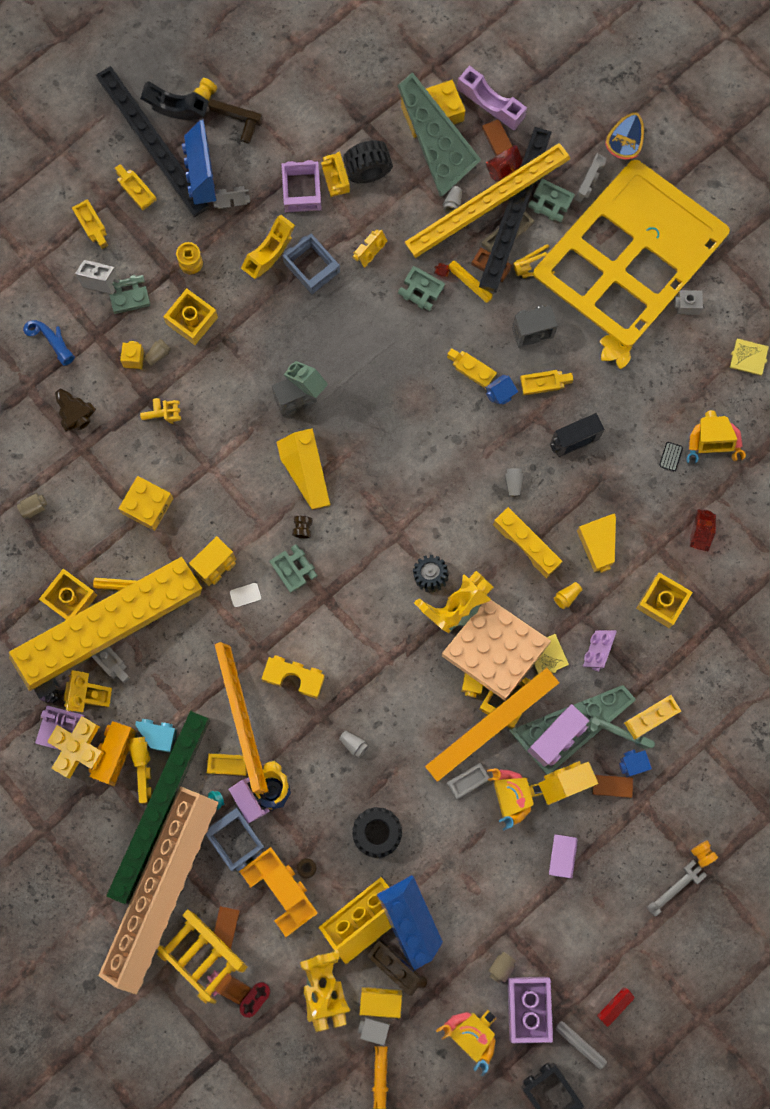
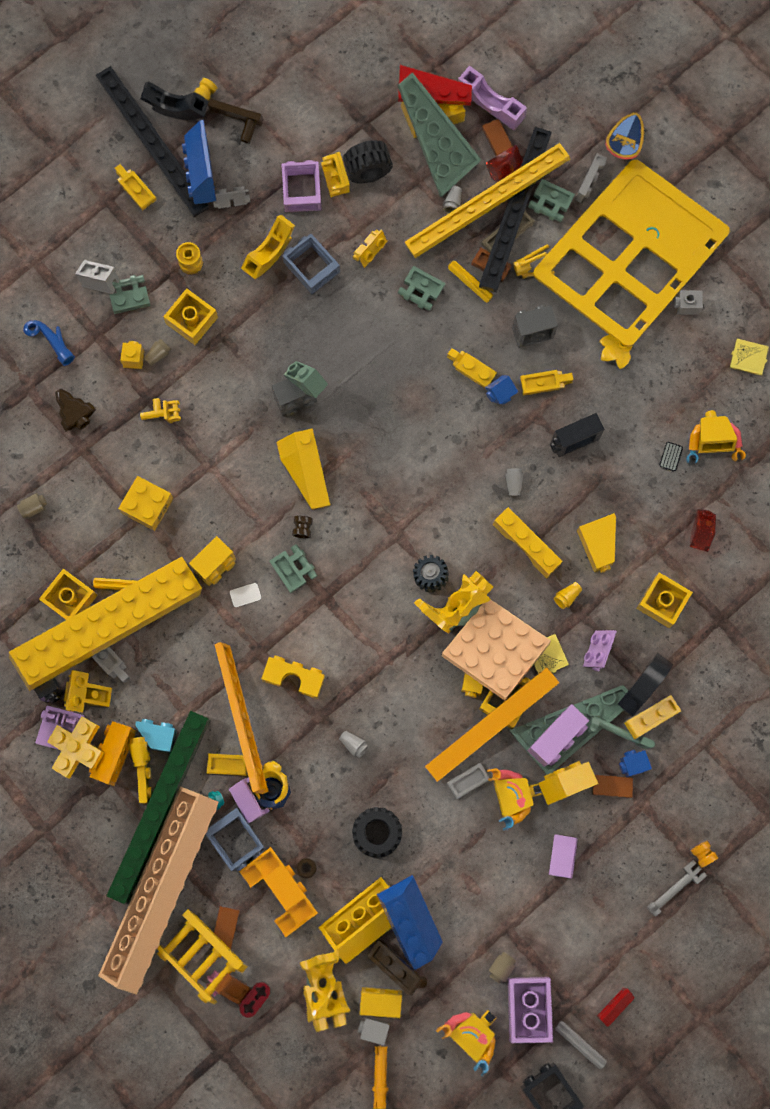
(90, 222): yellow hinge -> none
(440, 88): none -> red wing
(442, 270): clear red plate -> none
(646, 684): none -> black arch

